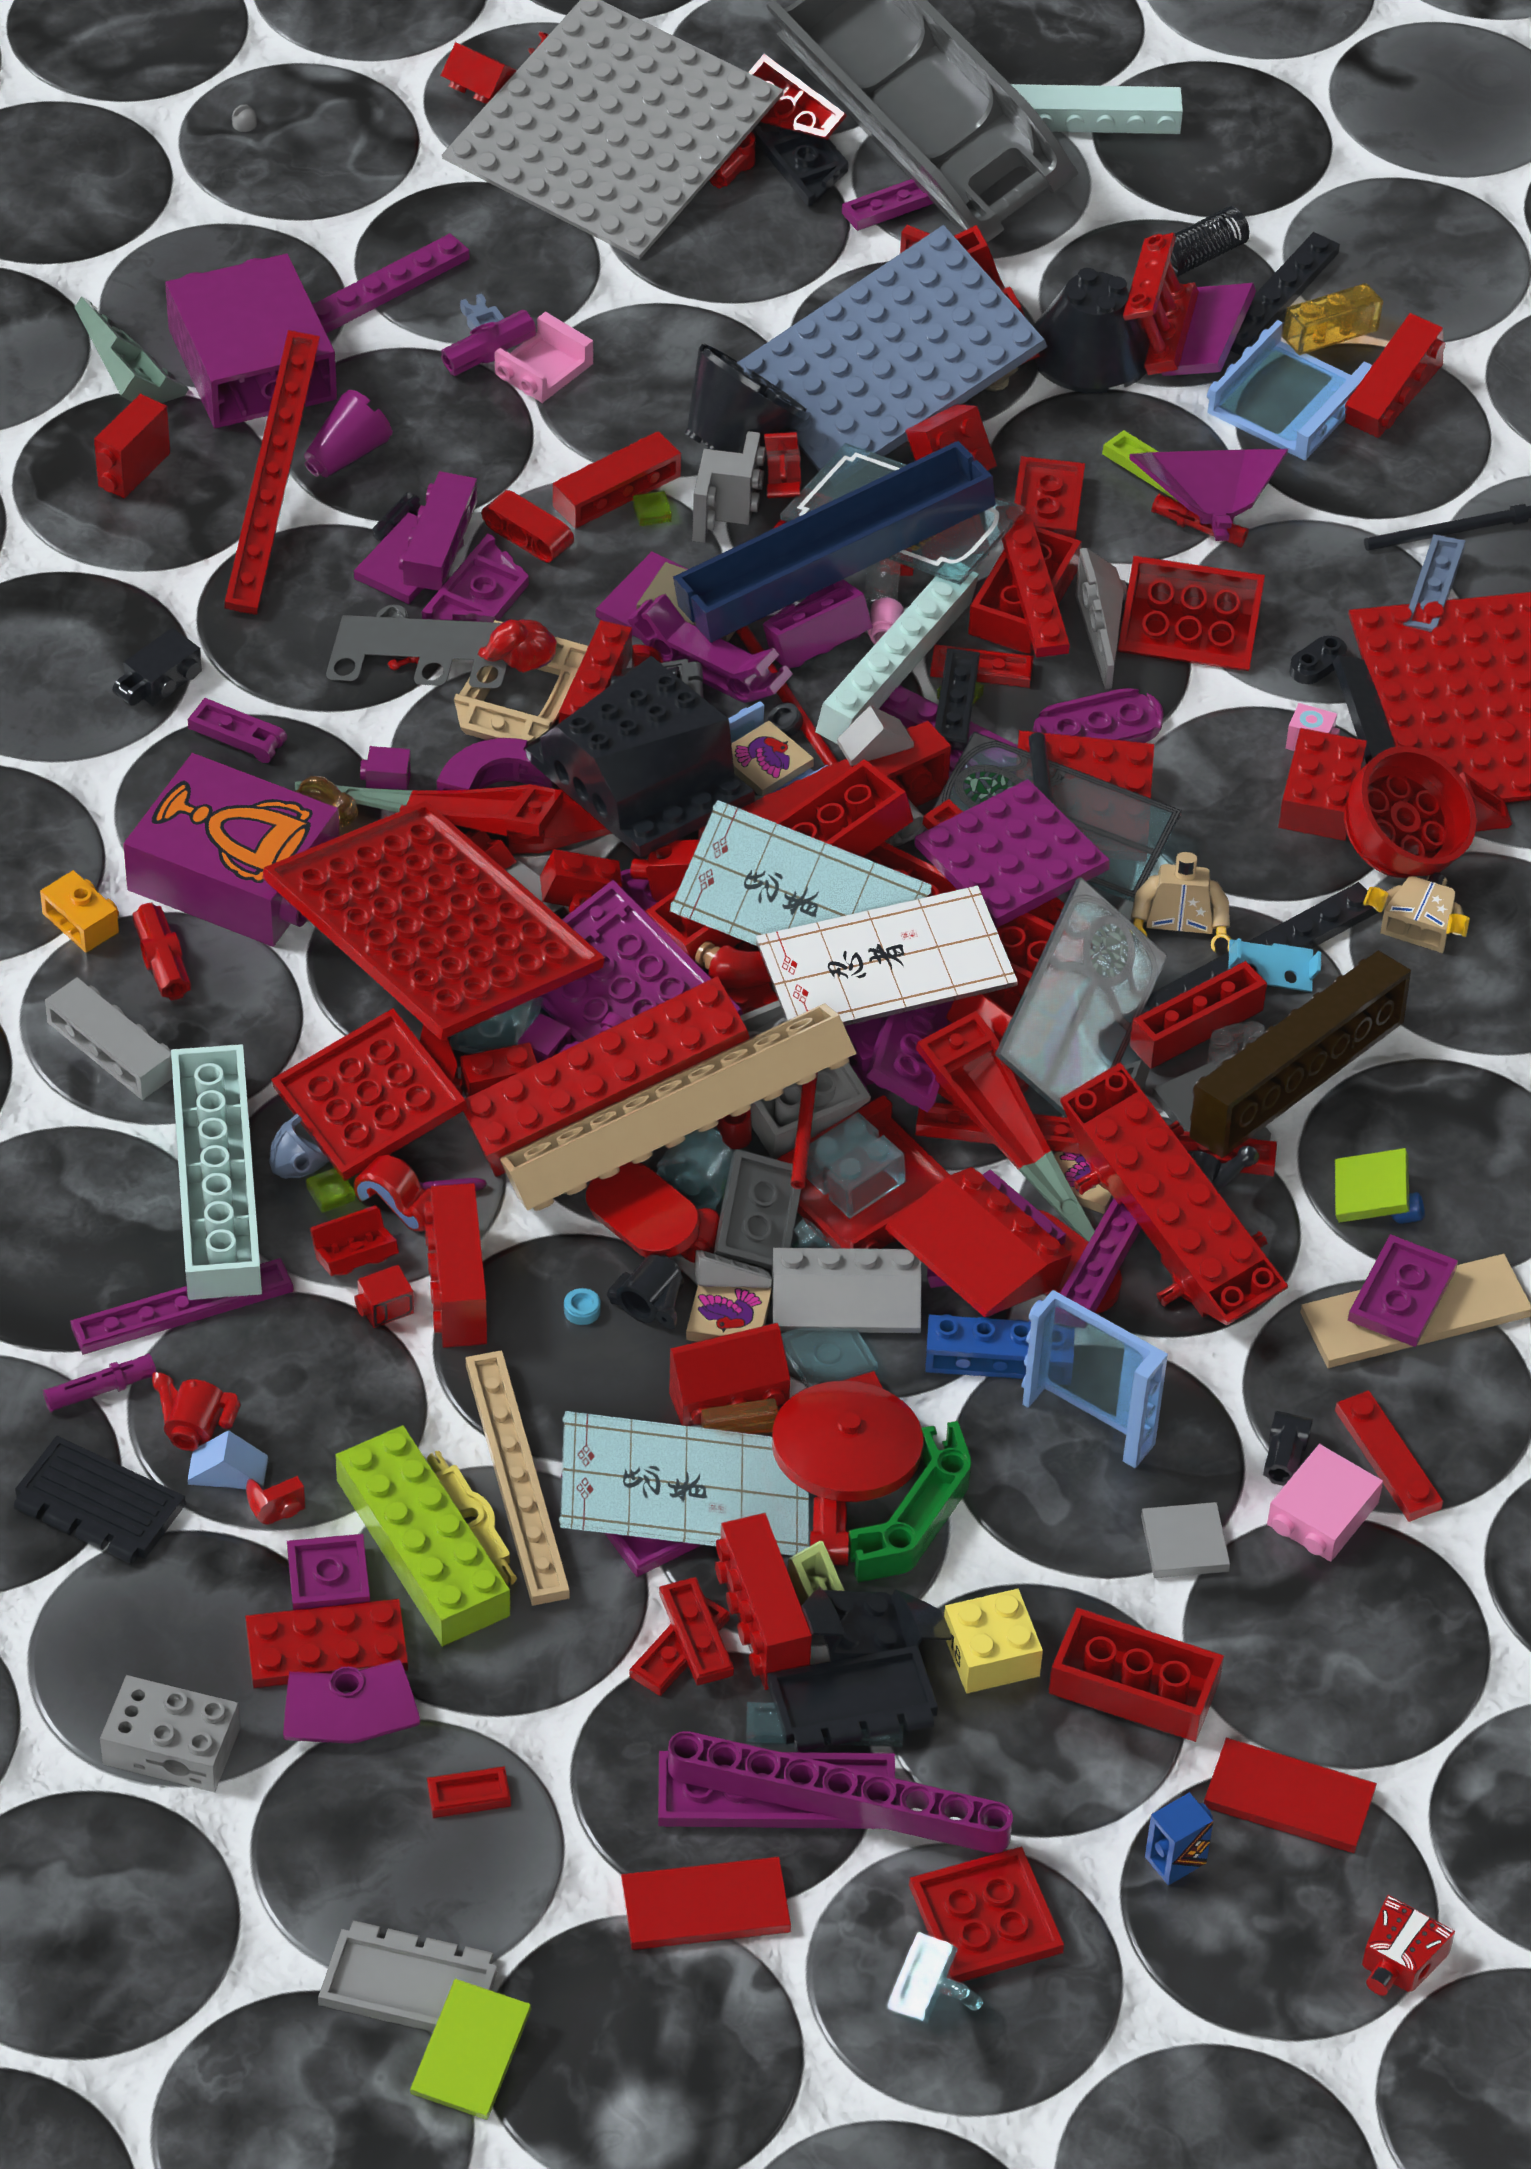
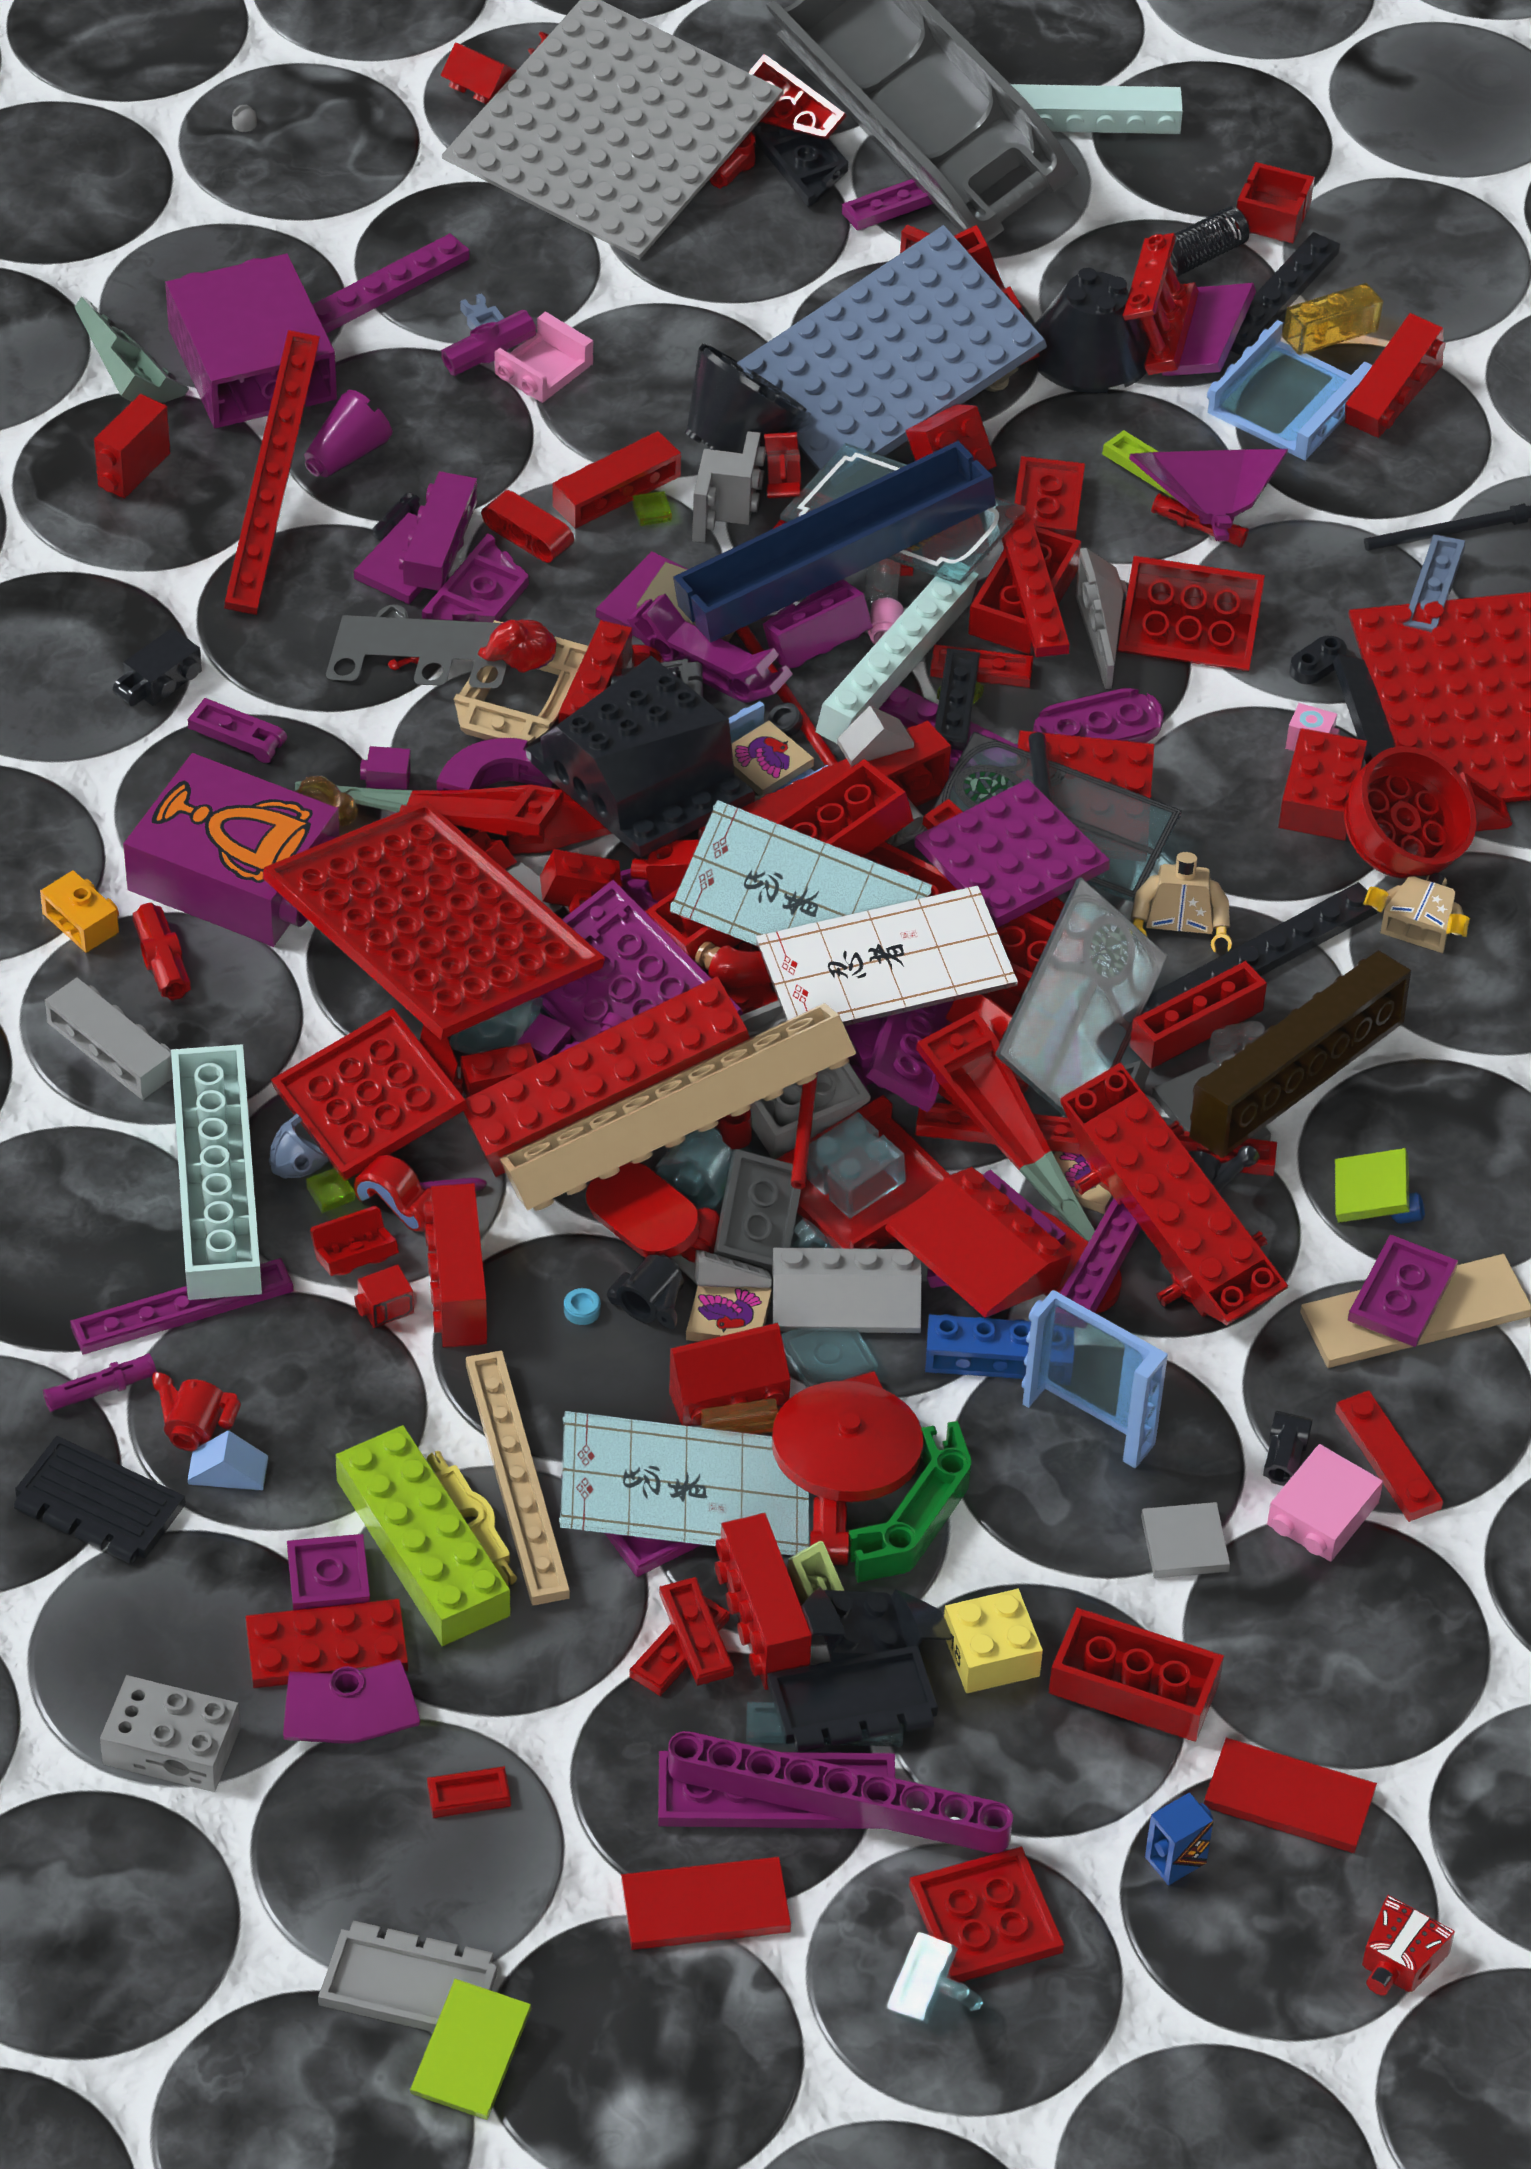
(277, 1501): red plate -> none
(1275, 201): none -> red piece
(1275, 960): medium azure piece -> none

